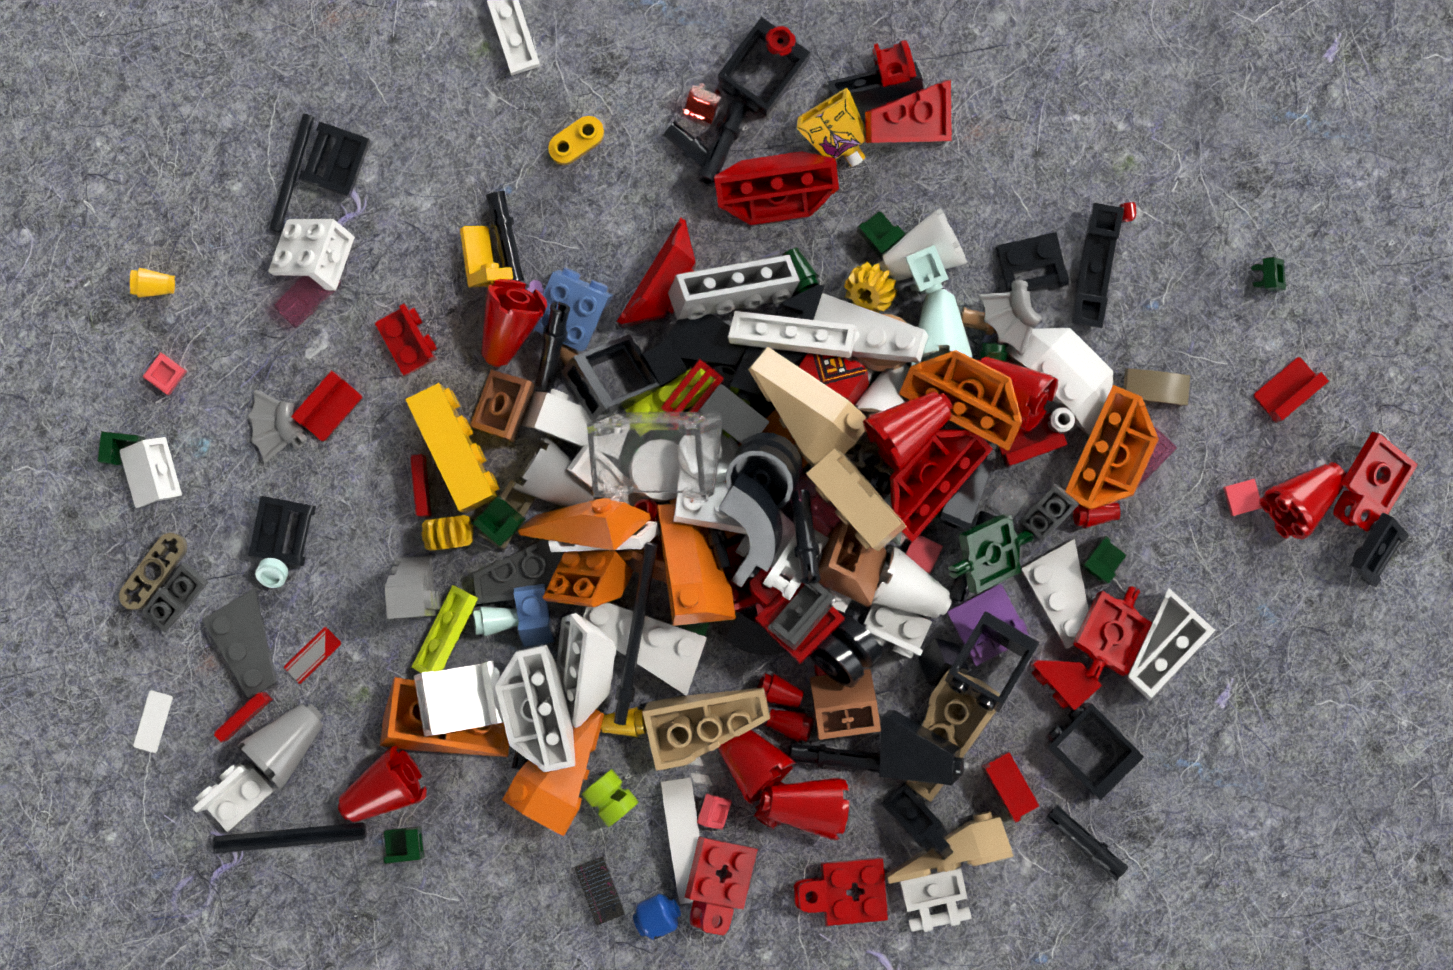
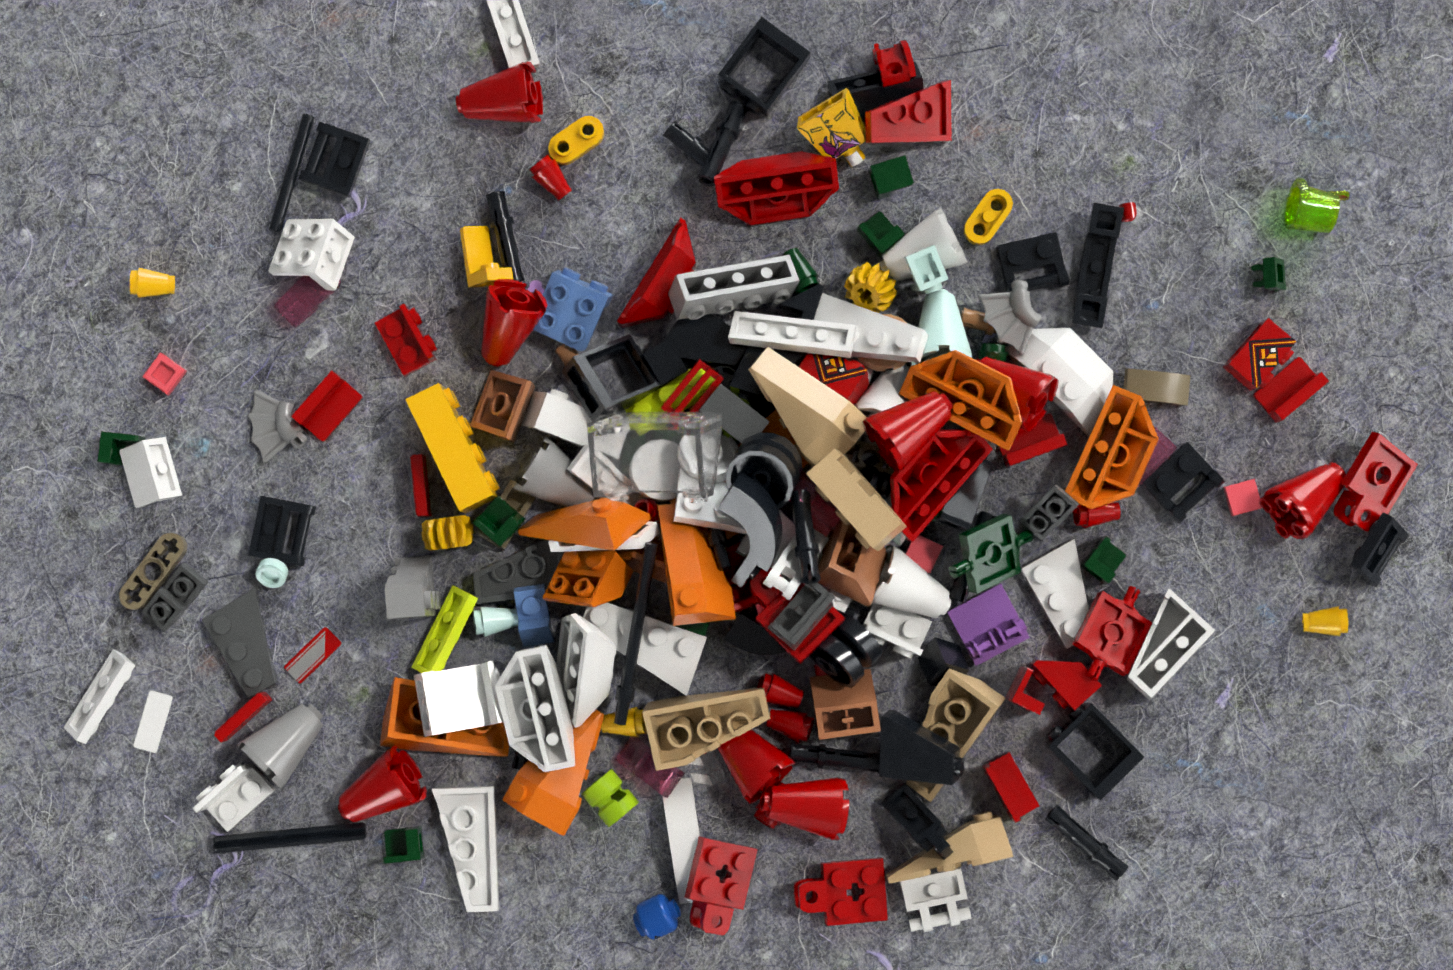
(99, 696): none -> white plate
(472, 838): none -> white wing
(504, 96): none -> red cone
(550, 177): none -> red cone
(554, 335): black pin -> none
(599, 890): clear smoke tile -> none
(638, 759): none -> clear pink slope
(702, 103): clear red tile -> none
(714, 811): coral tile -> none
(783, 33): red plate -> none
(890, 176): none -> dark green panel
(987, 217): none -> yellow plate
(1005, 636): black window -> none
(1007, 499): clear bracket -> none
(1016, 695): none -> red panel
(1067, 417): white pin -> none
(1175, 474): none -> black plate
(1260, 354): none -> red brick
(1312, 208): none -> clear neon green hat
(1326, 621): none -> yellow cone

